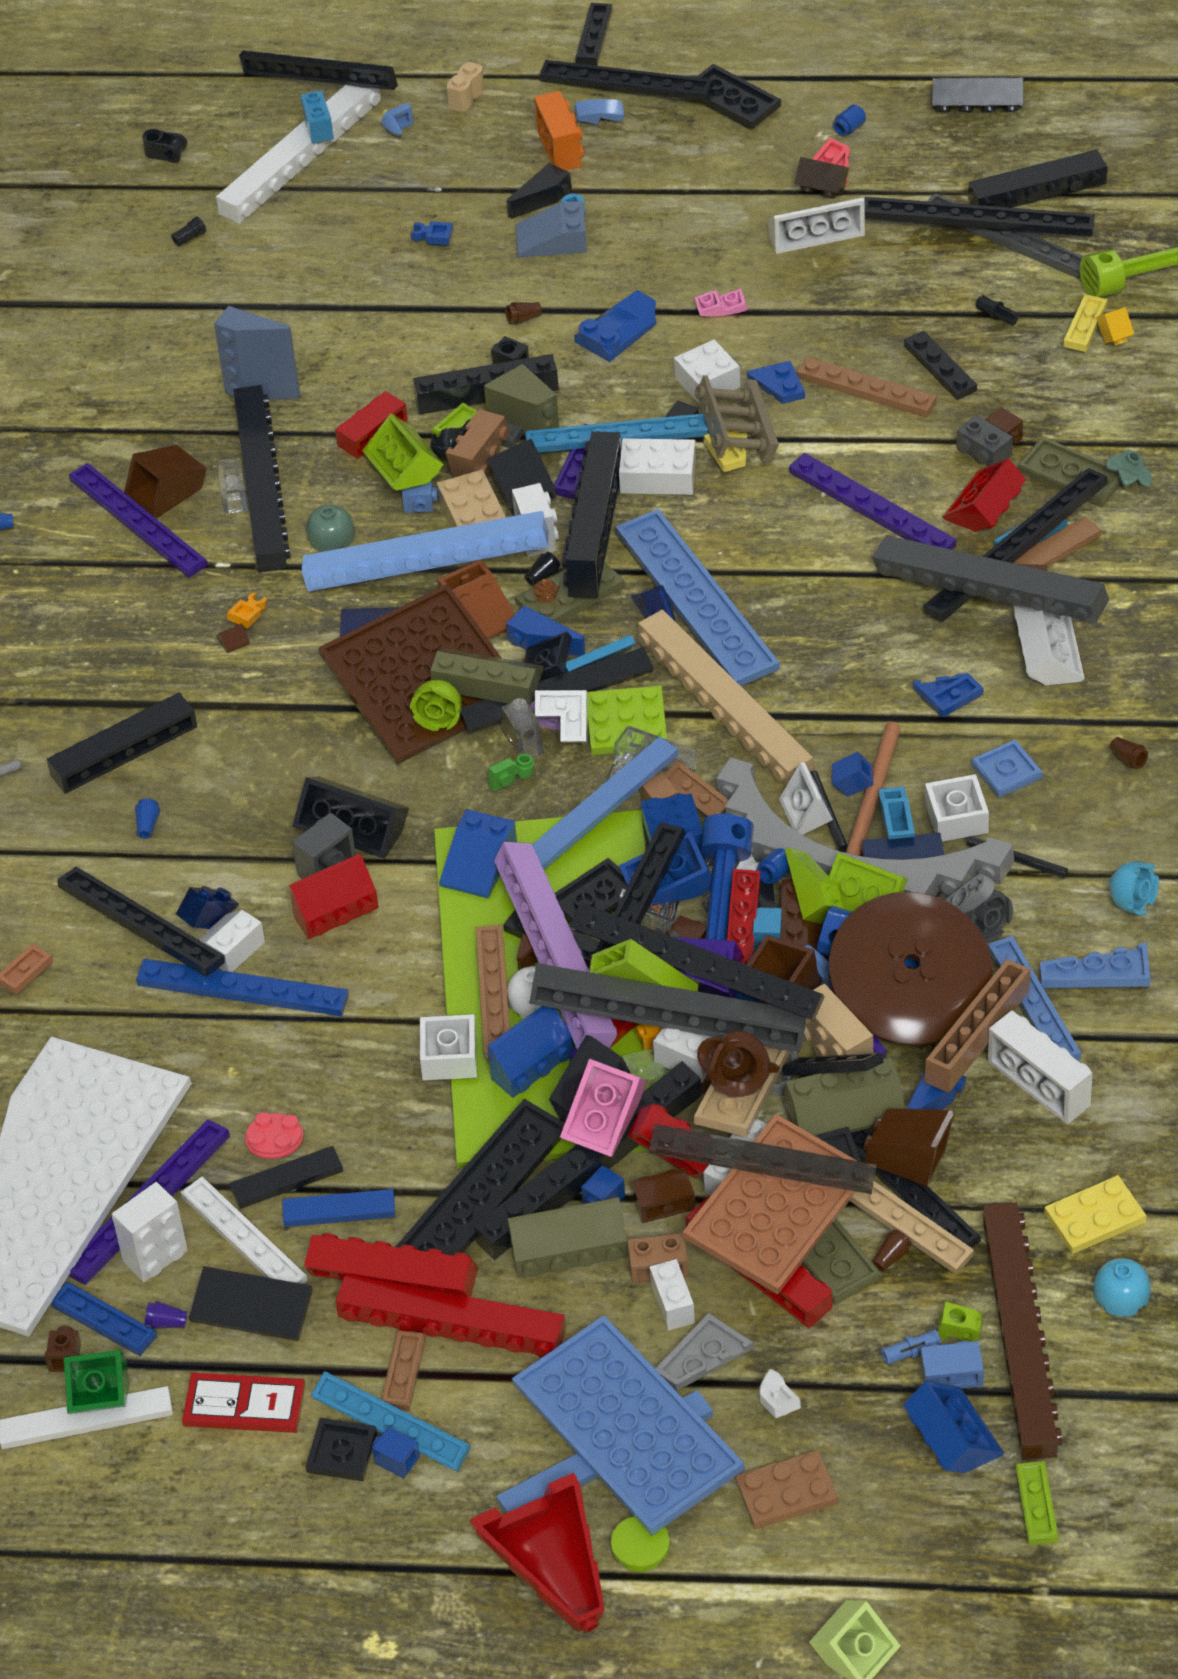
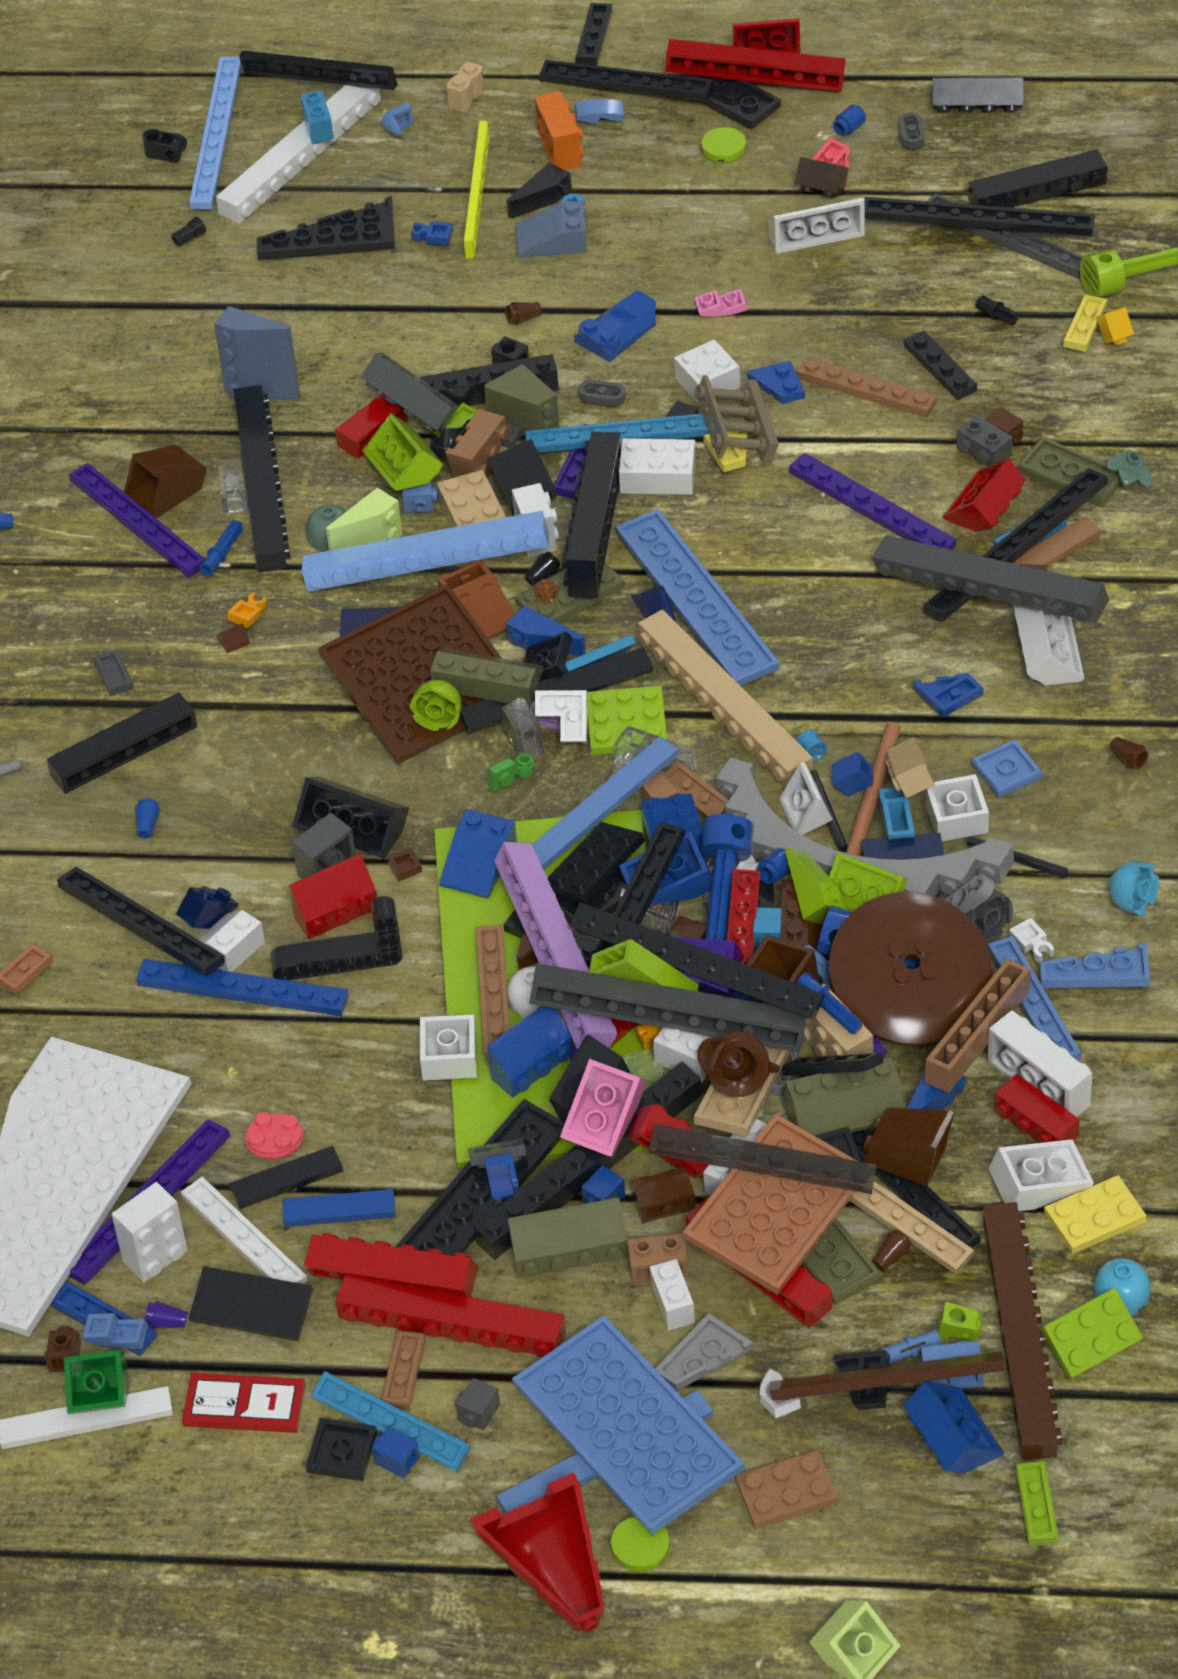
(111, 1332): none -> medium blue slope
(113, 673): none -> dark grey tile
(215, 133): none -> light blue plate
(217, 554): none -> blue axle
(336, 233): none -> black wing
(343, 953): none -> black beam
(368, 521): none -> yellowish green slope
(404, 864): none -> reddish brown plate
(409, 391): none -> dark grey brick
(476, 190): none -> neon yellow tile
(477, 1404): none -> dark grey brick
(501, 1176): none -> blue panel
(513, 1146): none -> dark grey plate
(594, 862): none -> black plate
(602, 393): none -> dark grey plate
(723, 144): none -> lime tile
(755, 65): none -> red brick
(768, 35): none -> red slope
(812, 744): none -> dark azure wheel
(831, 1004): none -> blue axle
(865, 1398): none -> black wing
(887, 1376): none -> reddish brown tile
(908, 768): none -> tan brick
(911, 130): none -> dark grey plate
(1031, 937): none -> white plate
(1034, 1112): none -> red brick
(1039, 1173): none -> white slope
(1091, 1333): none -> lime plate

